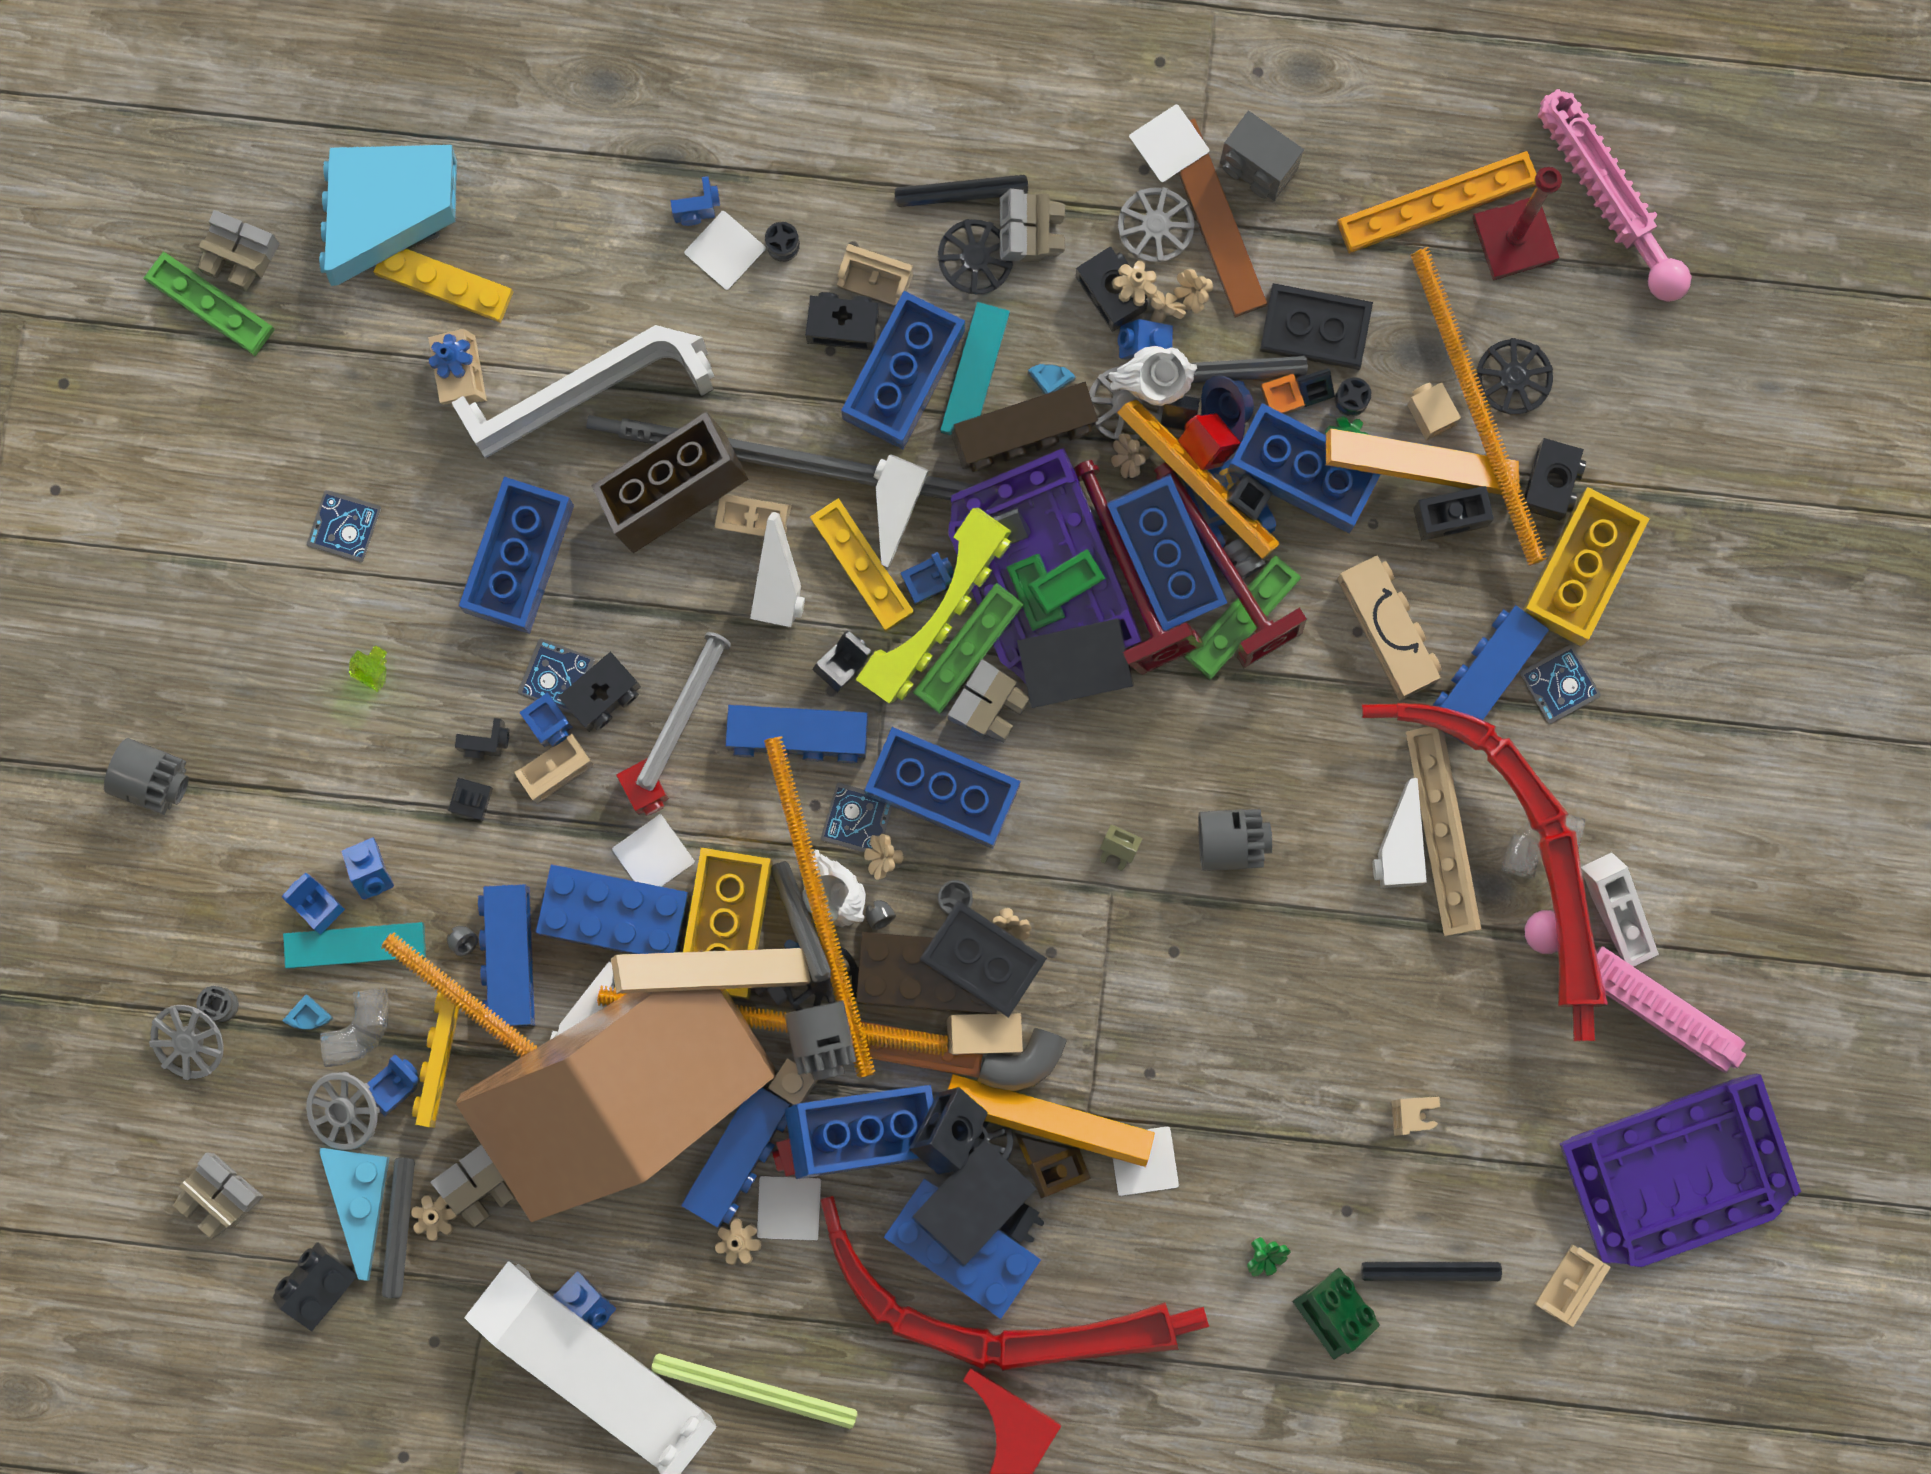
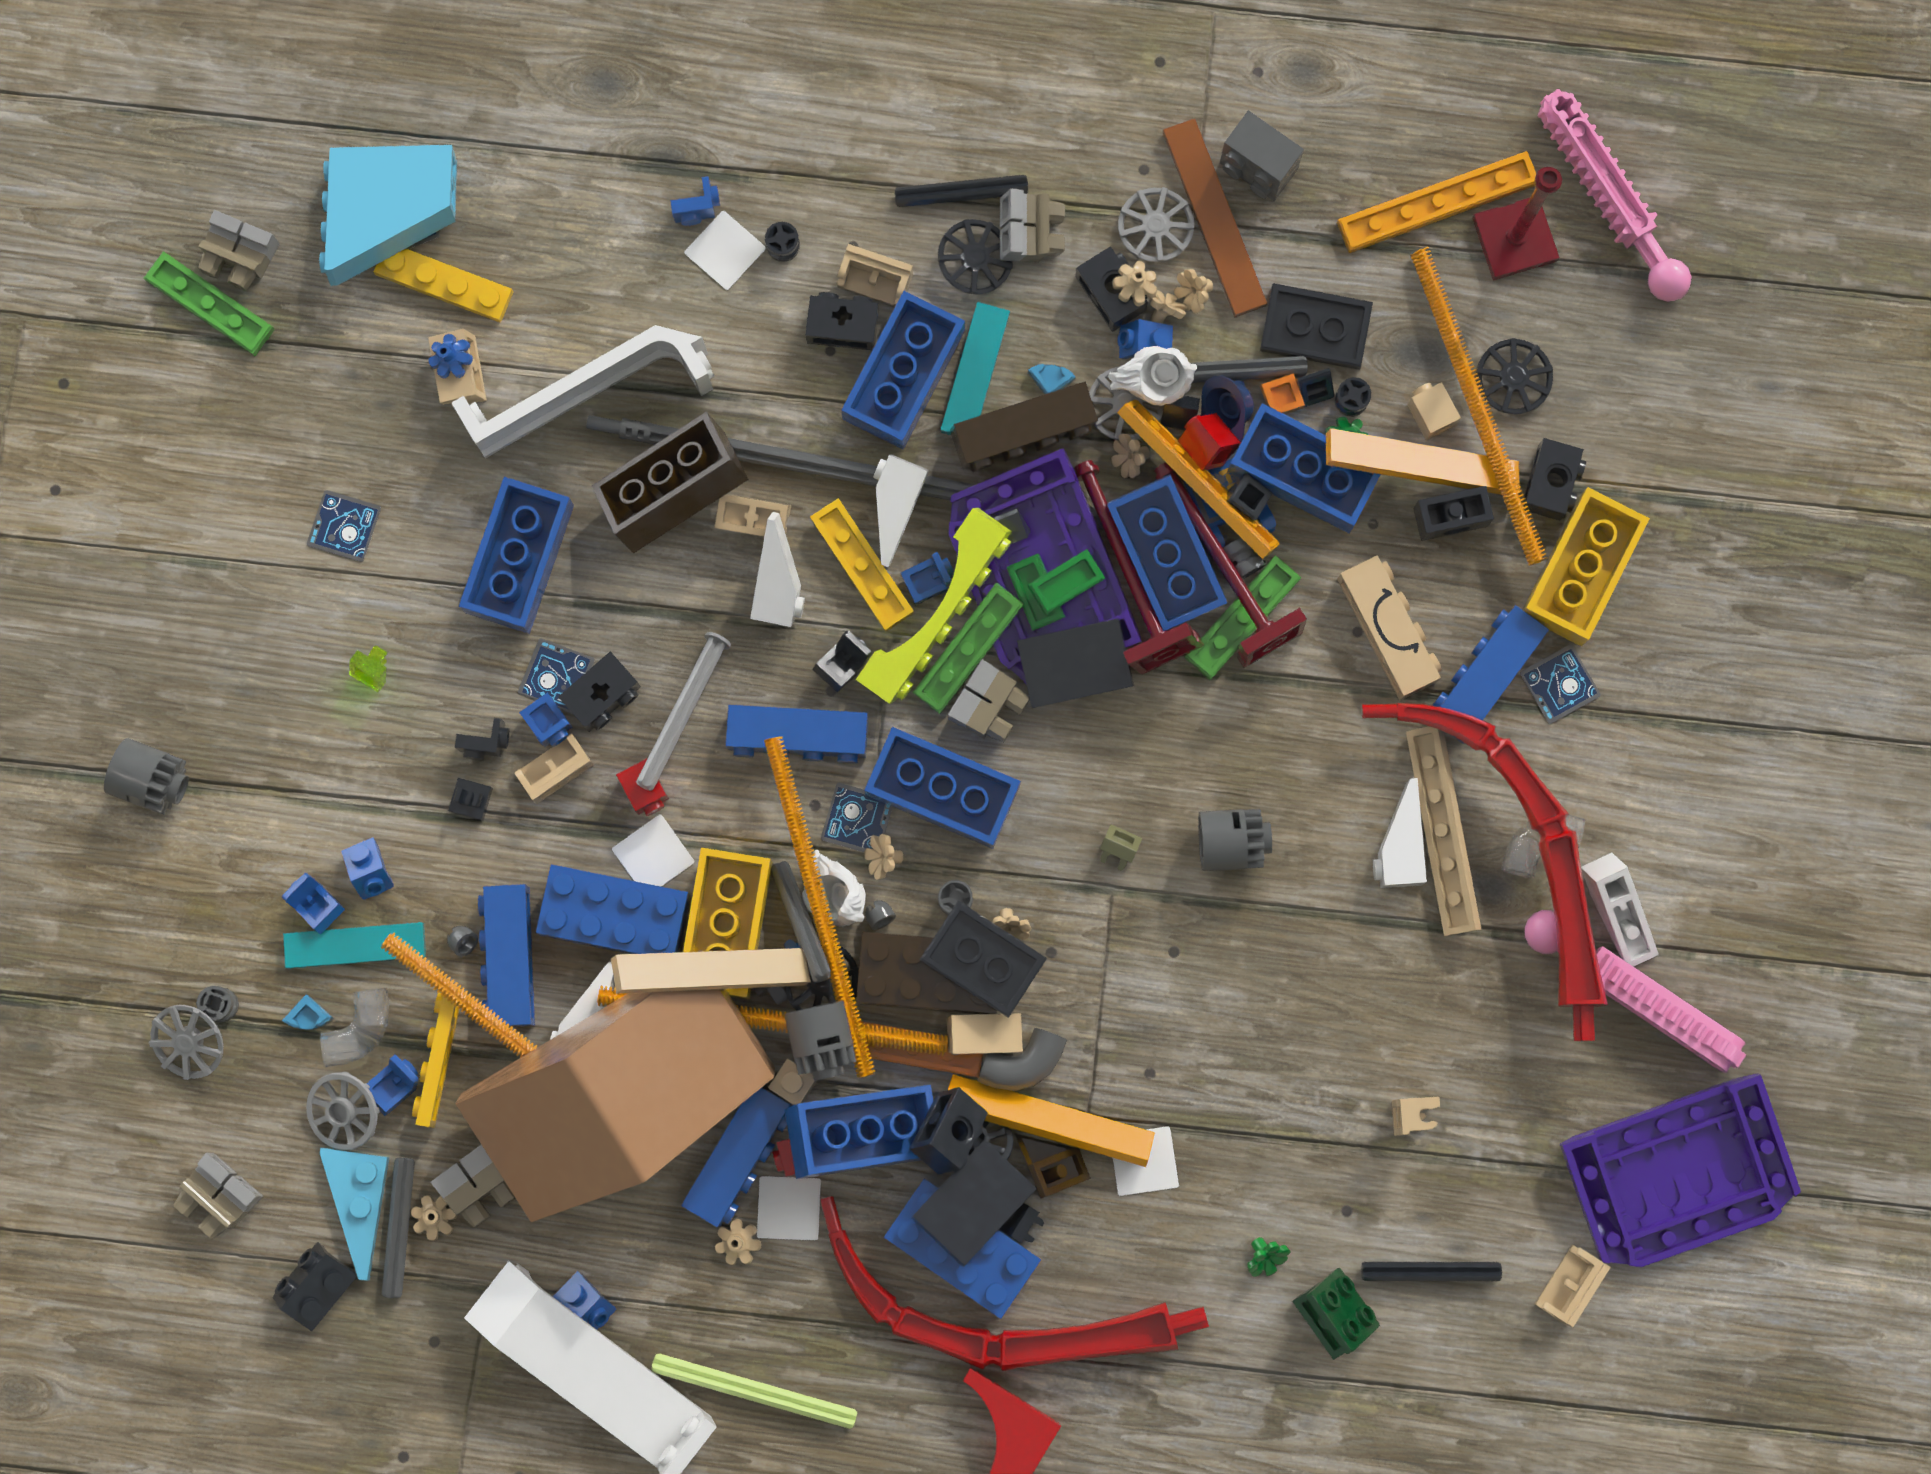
(1169, 143): white sticker -> none

